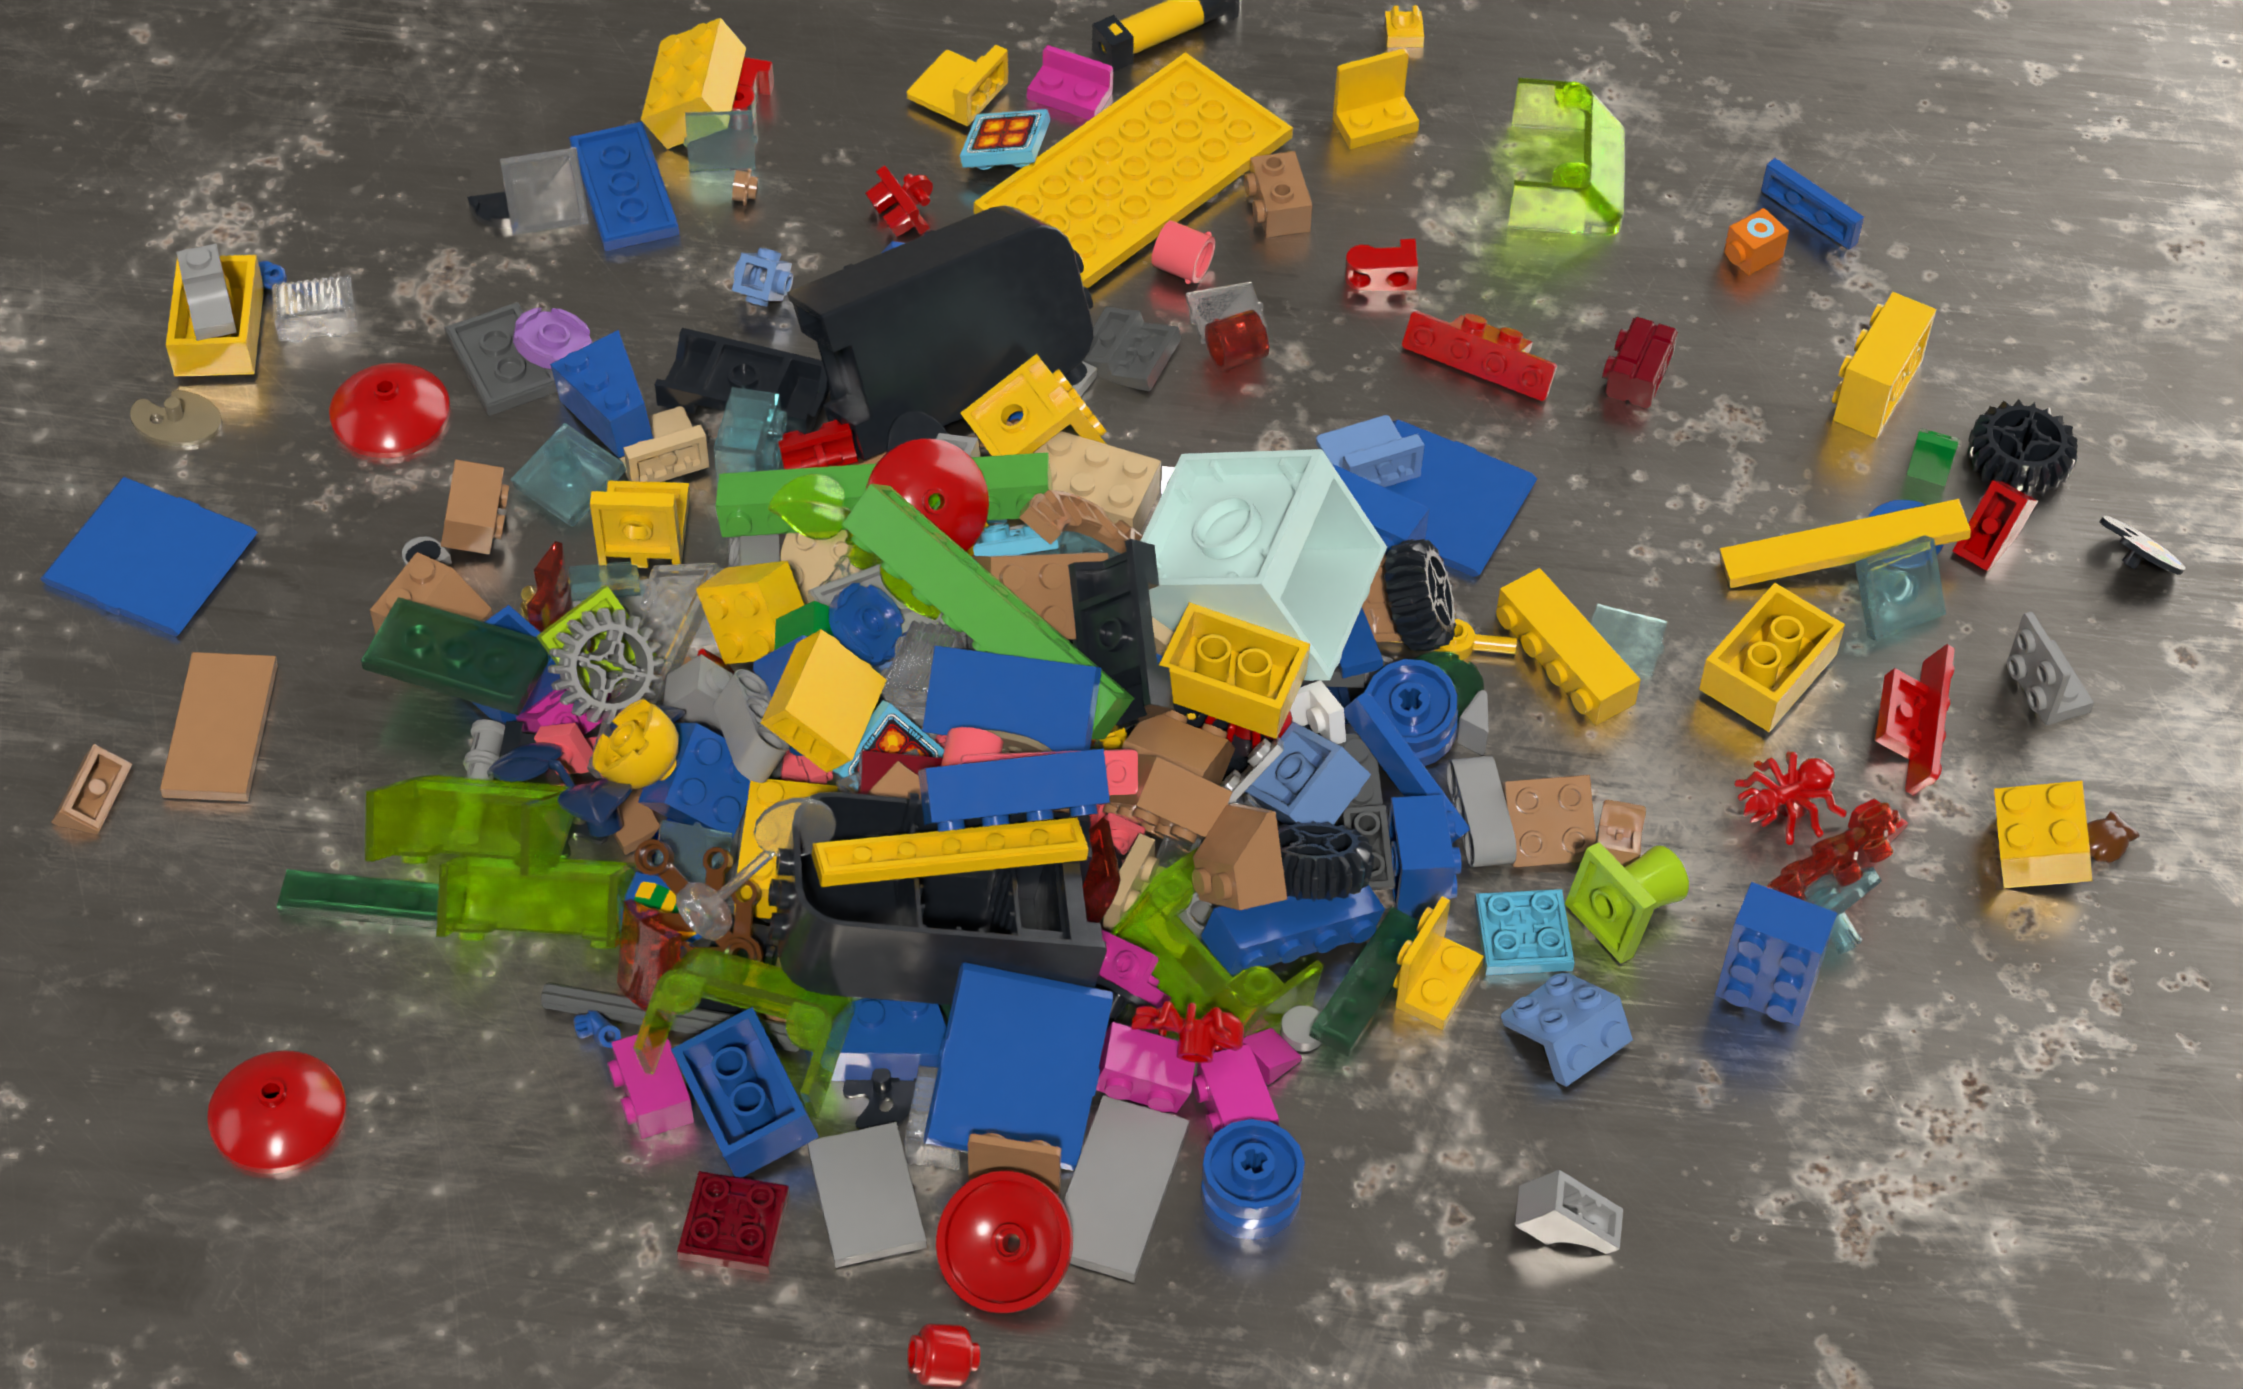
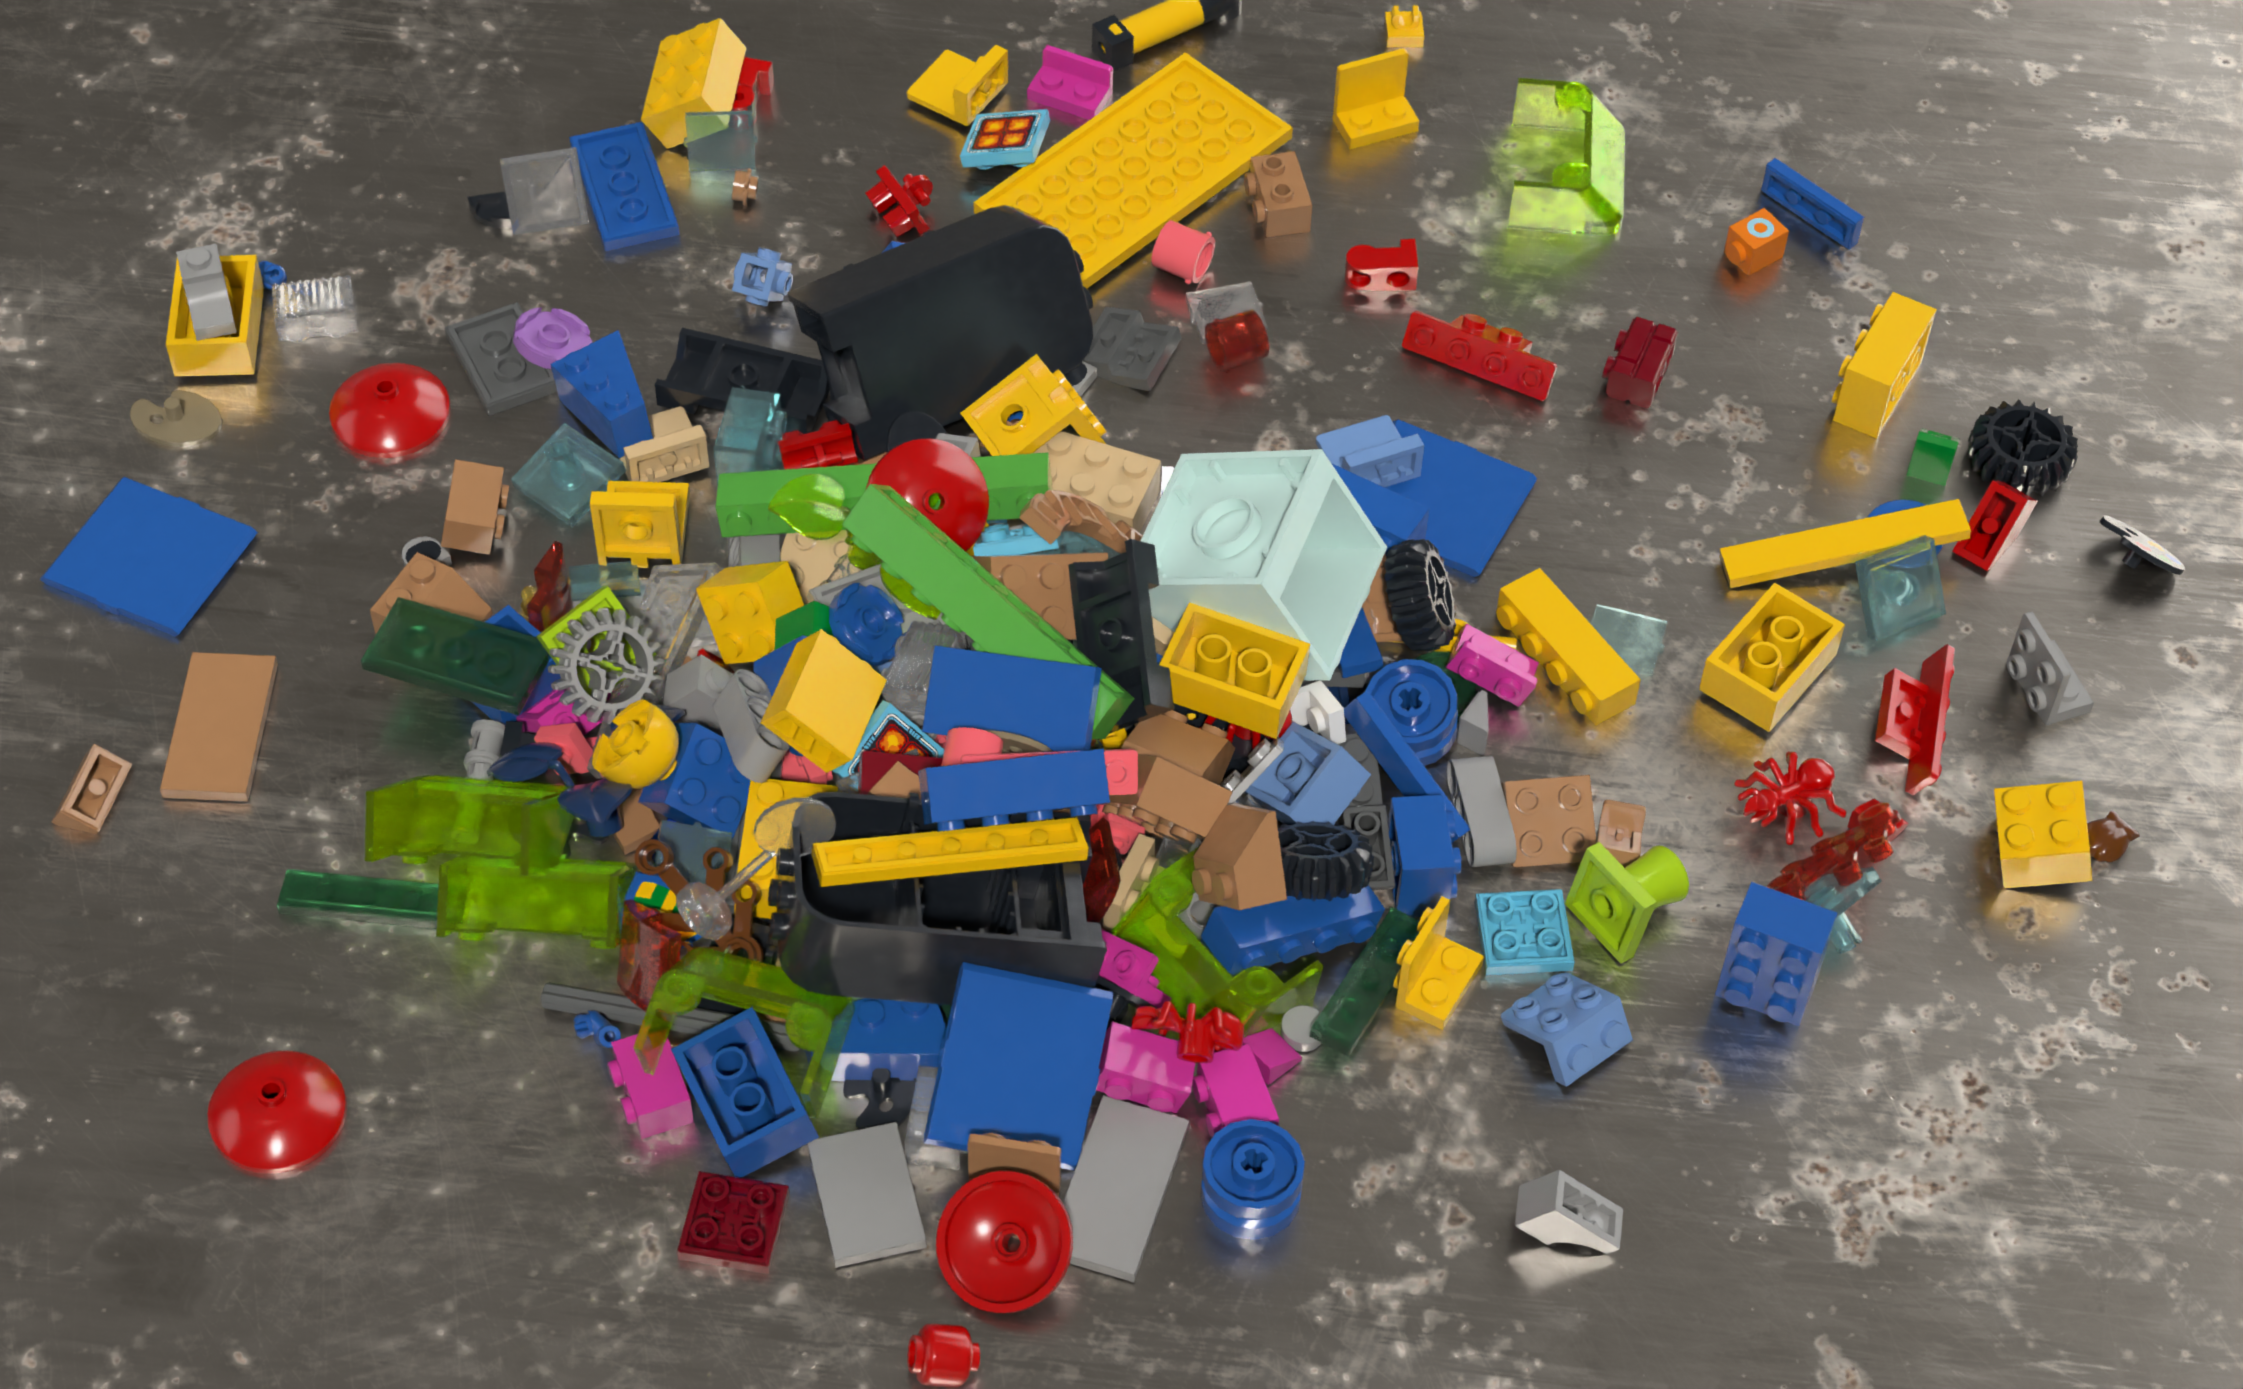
(1493, 665): none -> dark pink bracket

